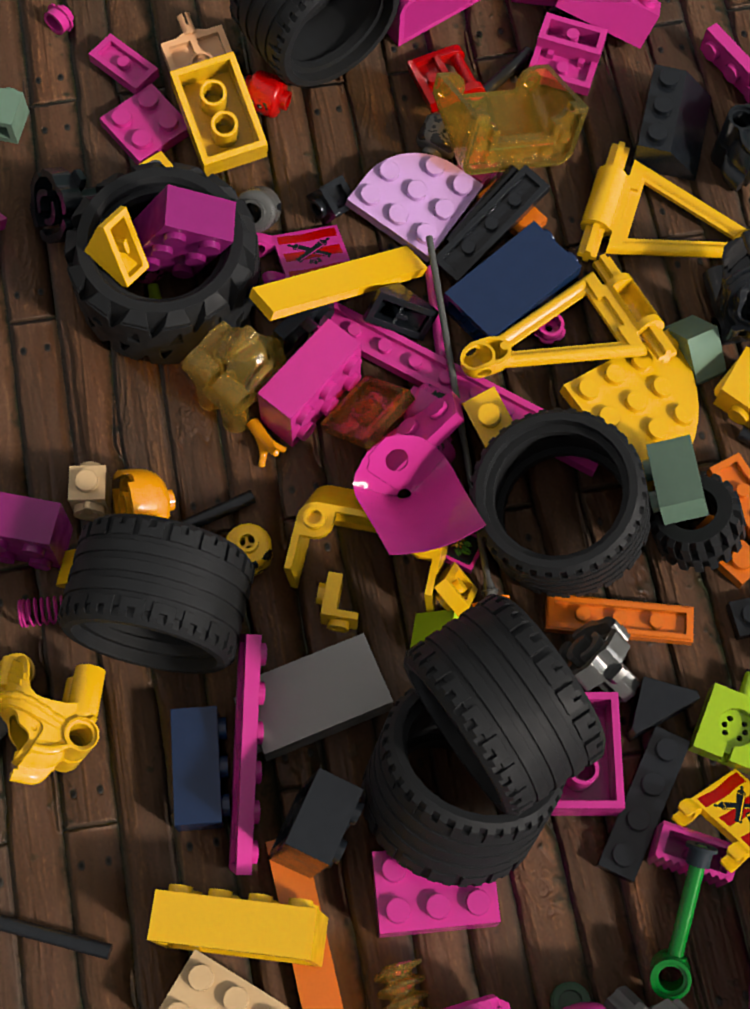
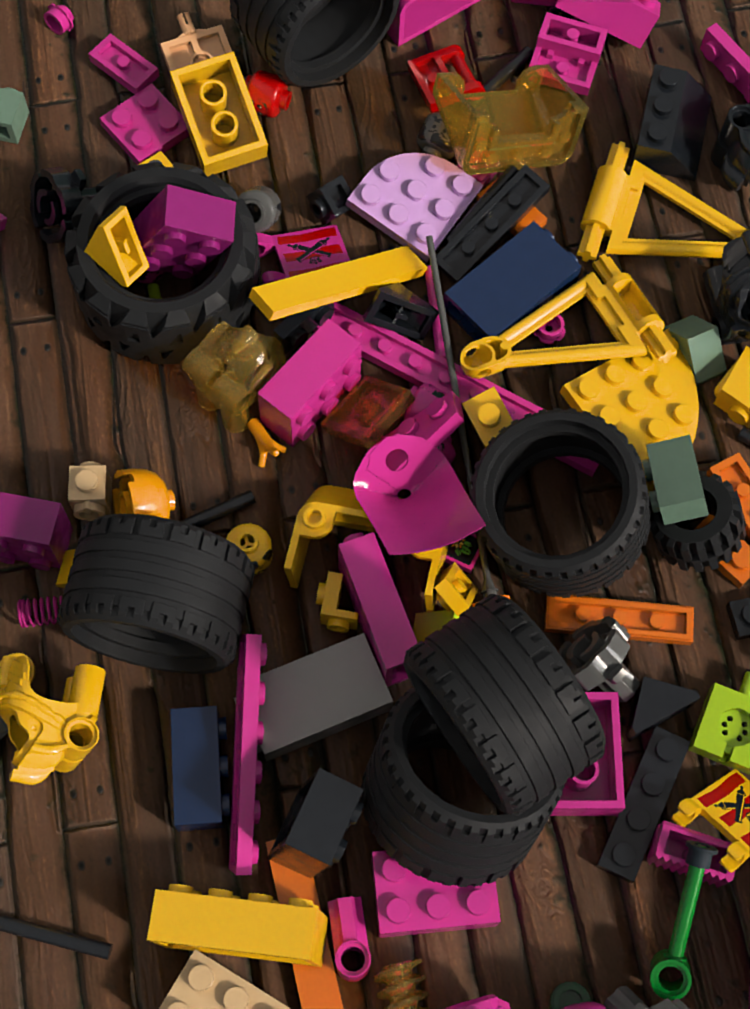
(349, 934): none -> dark pink piece
(377, 603): none -> dark pink brick

